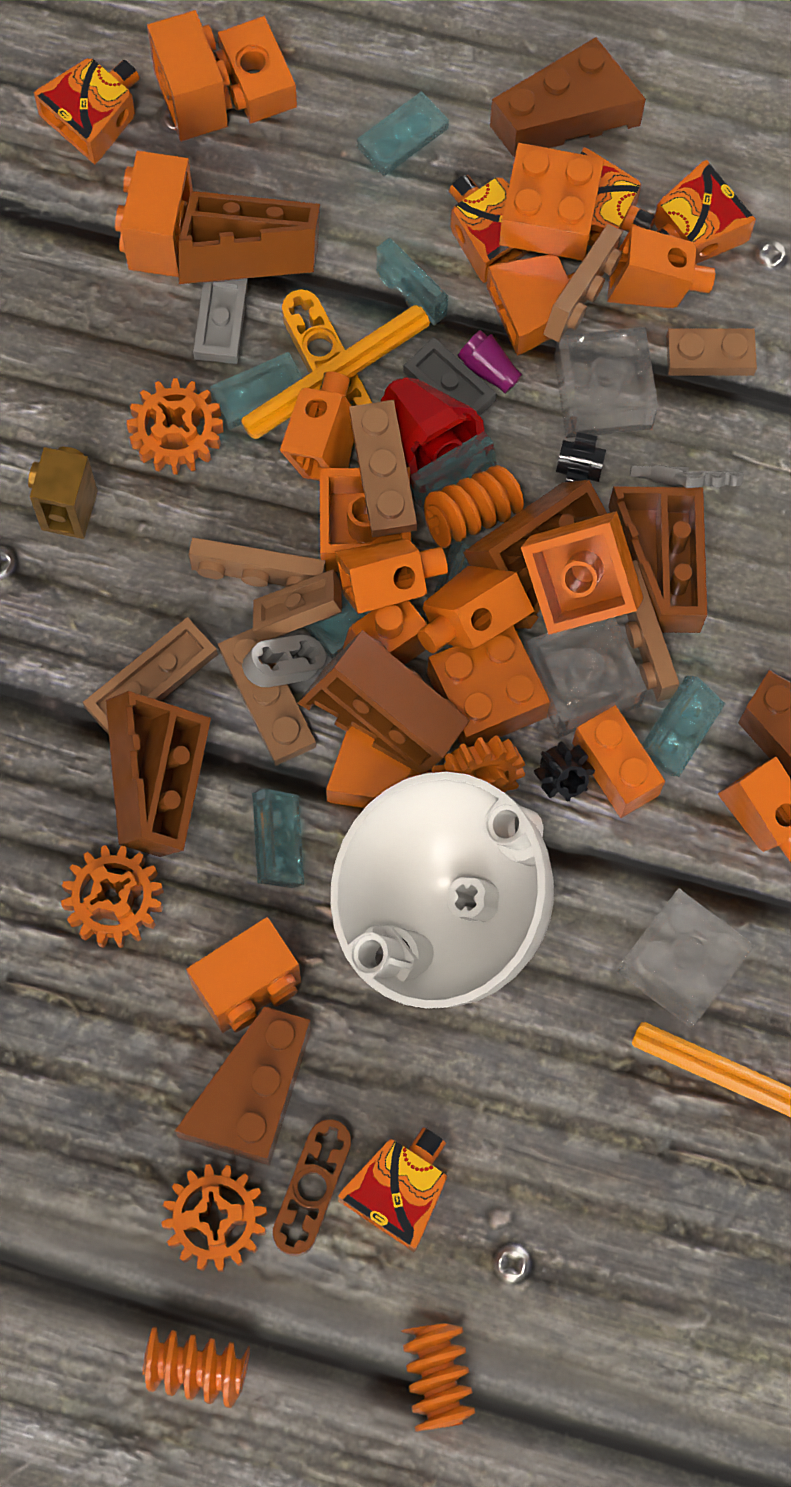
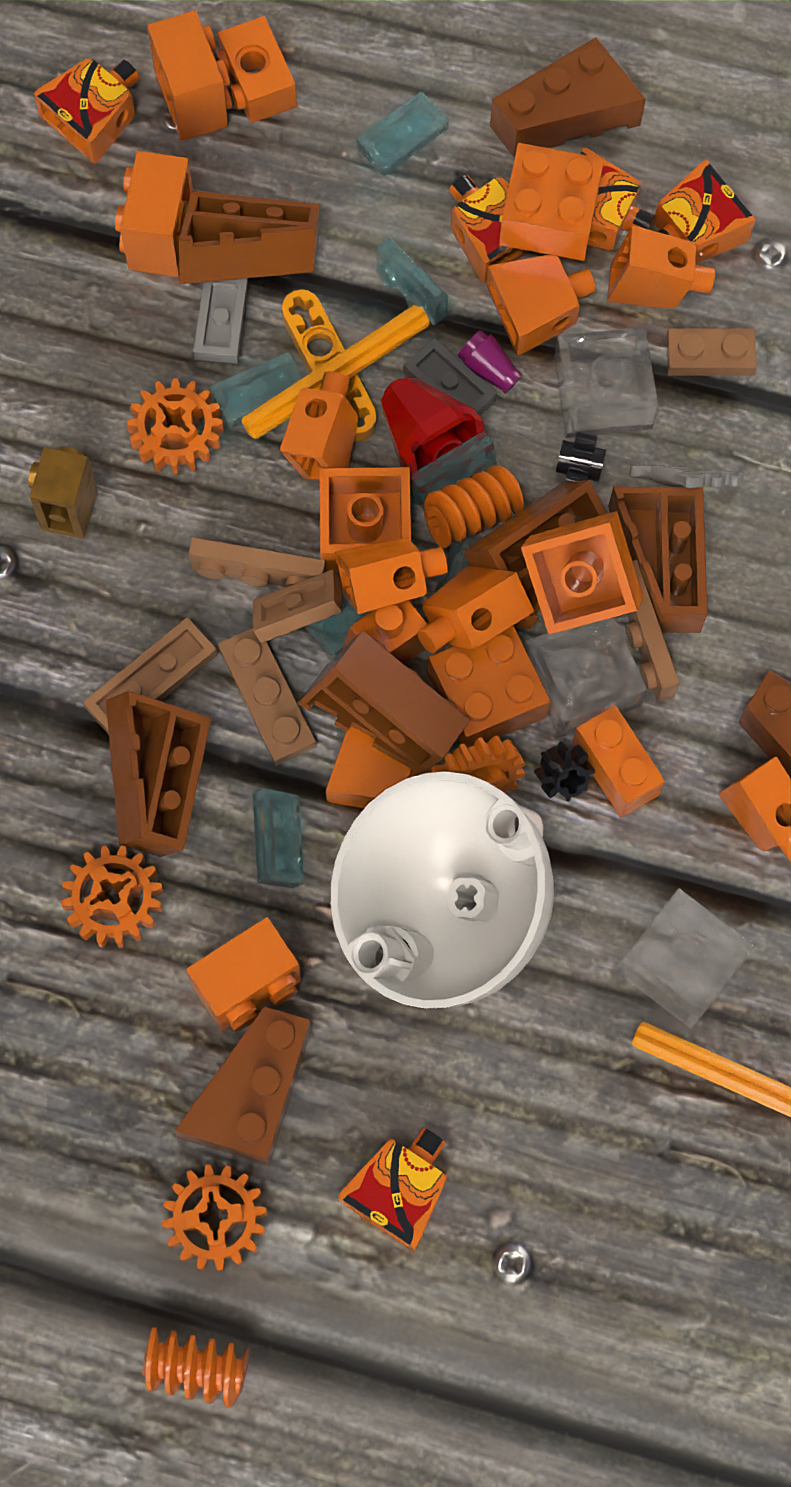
(281, 652): light grey beam -> none
(288, 1217): dark orange beam -> none
(382, 468): medium nougat plate -> none
(438, 1376): orange piece -> none
(585, 284): medium nougat plate -> none
(682, 725): clear light blue plate -> none

